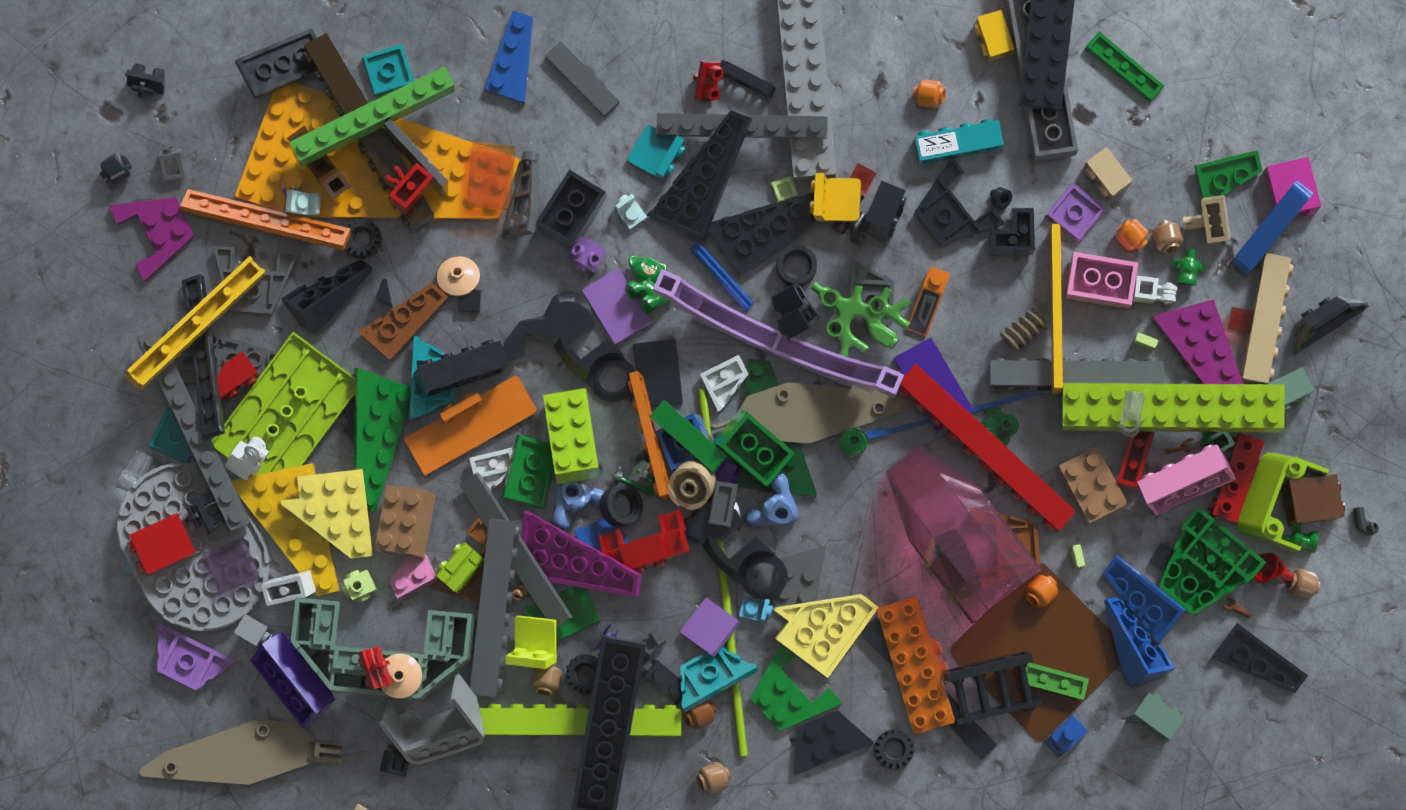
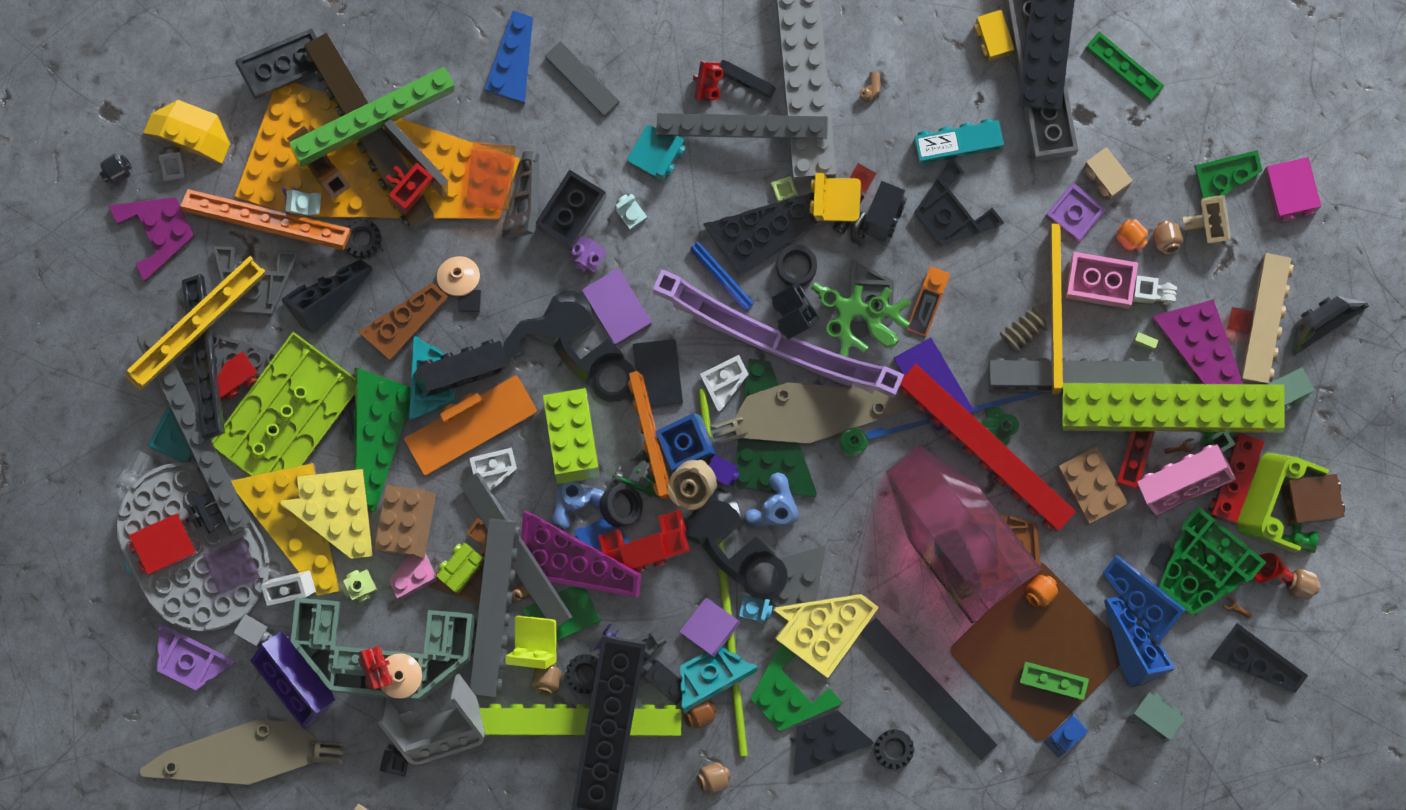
(145, 83): black hips -> none
(189, 130): none -> yellow wedge
(246, 458): white brick -> none
(383, 294): black slope -> none
(388, 70): teal tile -> none
(529, 472): green tile -> none
(645, 273): green animal -> none
(689, 436): green tile -> none
(700, 185): black wing -> none
(723, 504): dark grey tile -> none
(753, 447): green brick -> none
(873, 88): none -> medium nougat arm
(916, 665): orange bracket -> none
(929, 94): orange head -> none
(997, 666): black fence -> none
(1001, 197): black tile -> none
(1017, 239): black brick -> none
(1077, 556): yellowish green tile -> none
(1132, 412): clear piece -> none
(1188, 268): green piece -> none
(1271, 227): blue beam -> none
(1363, 524): pearl dark grey arm -> none

